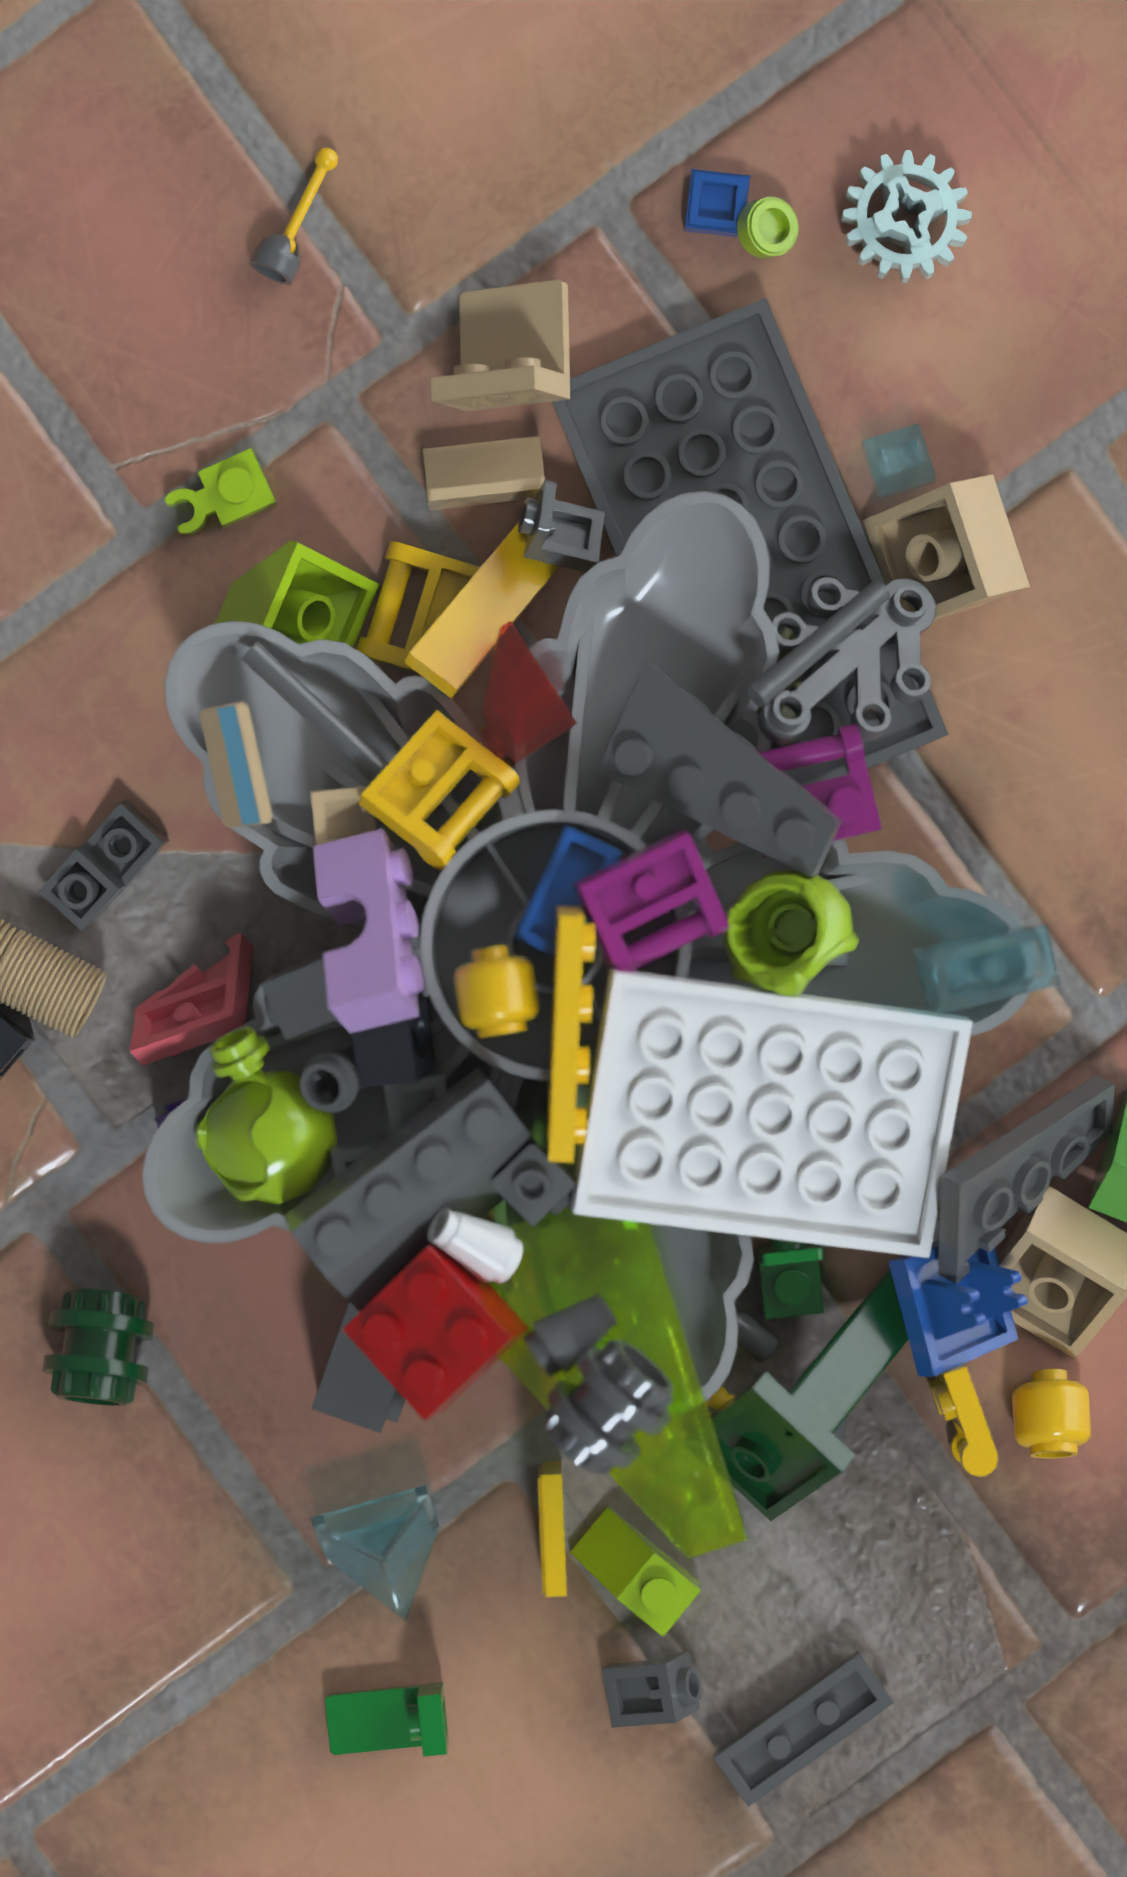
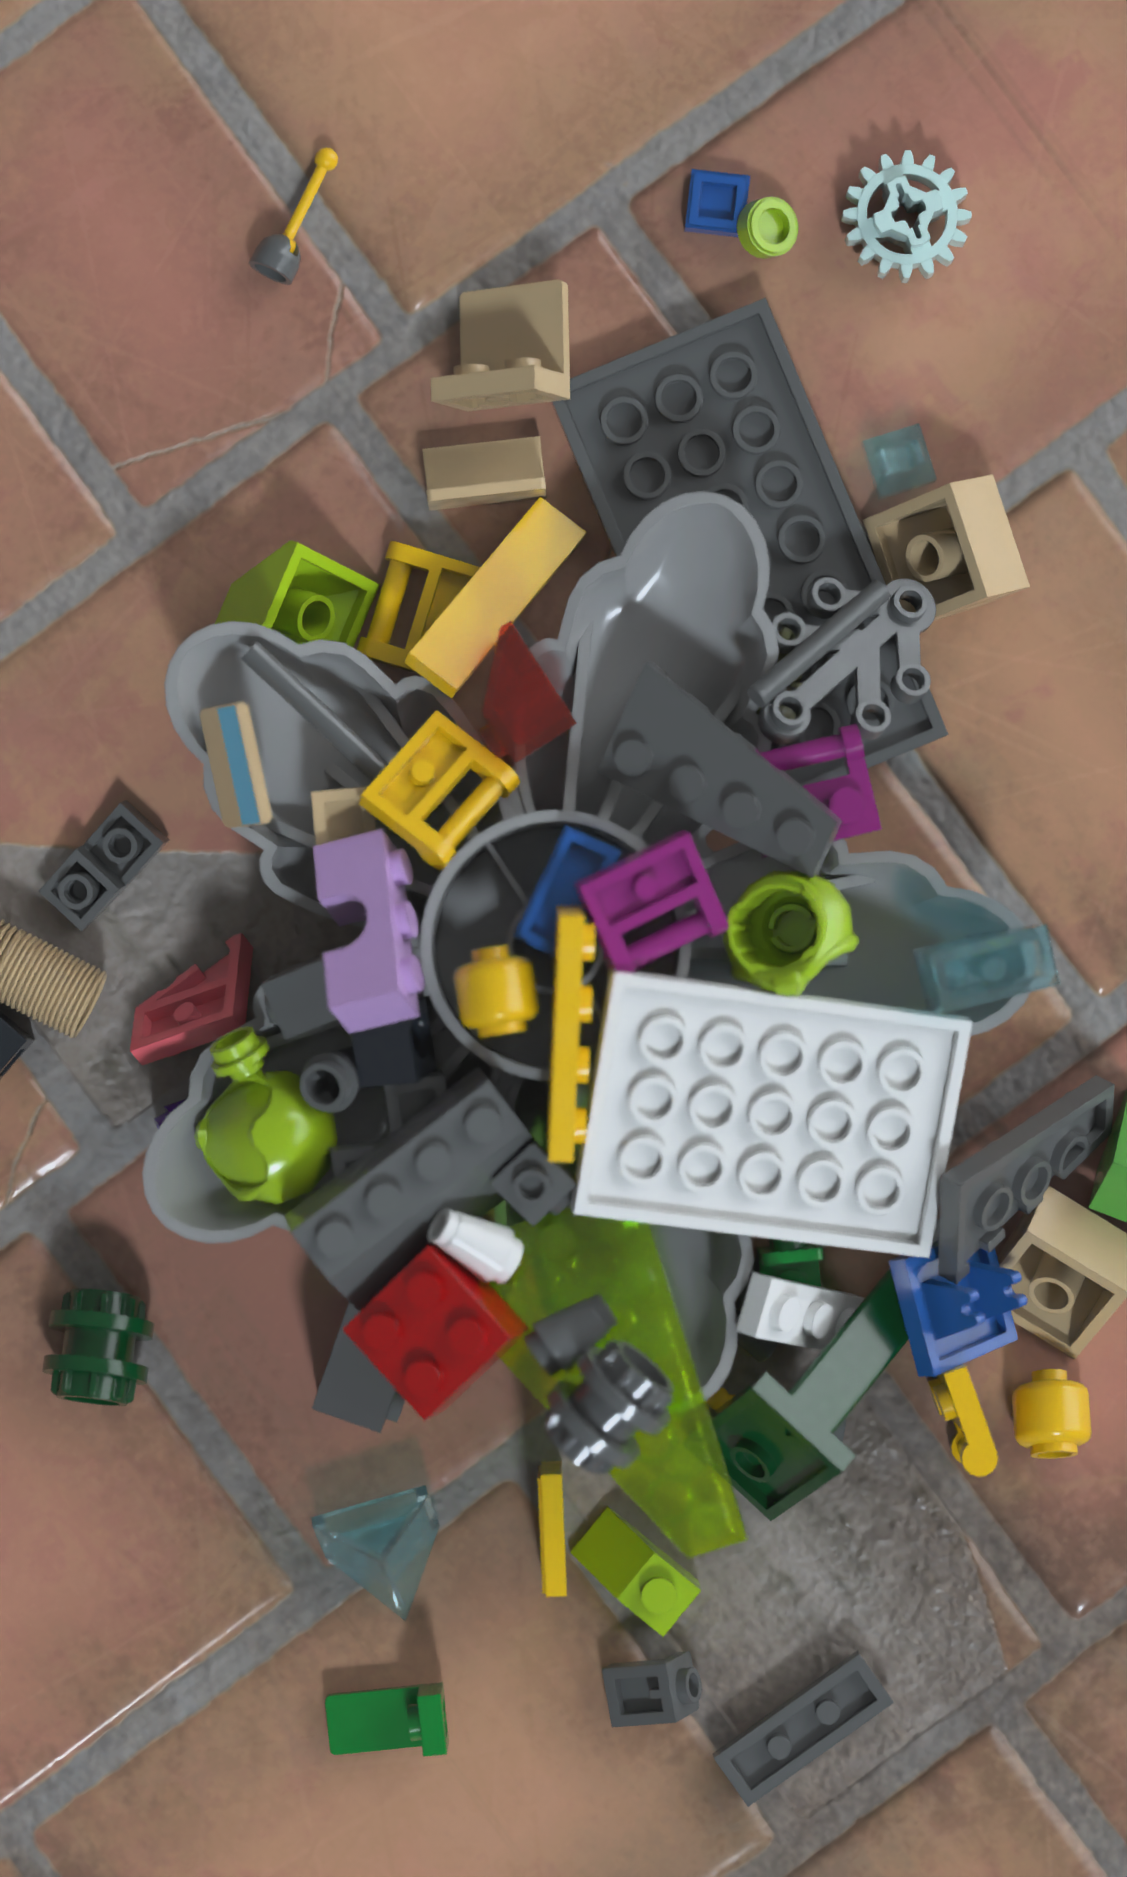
(231, 490): lime plate -> none
(560, 530): dark grey bracket -> none
(794, 1311): none -> white plate

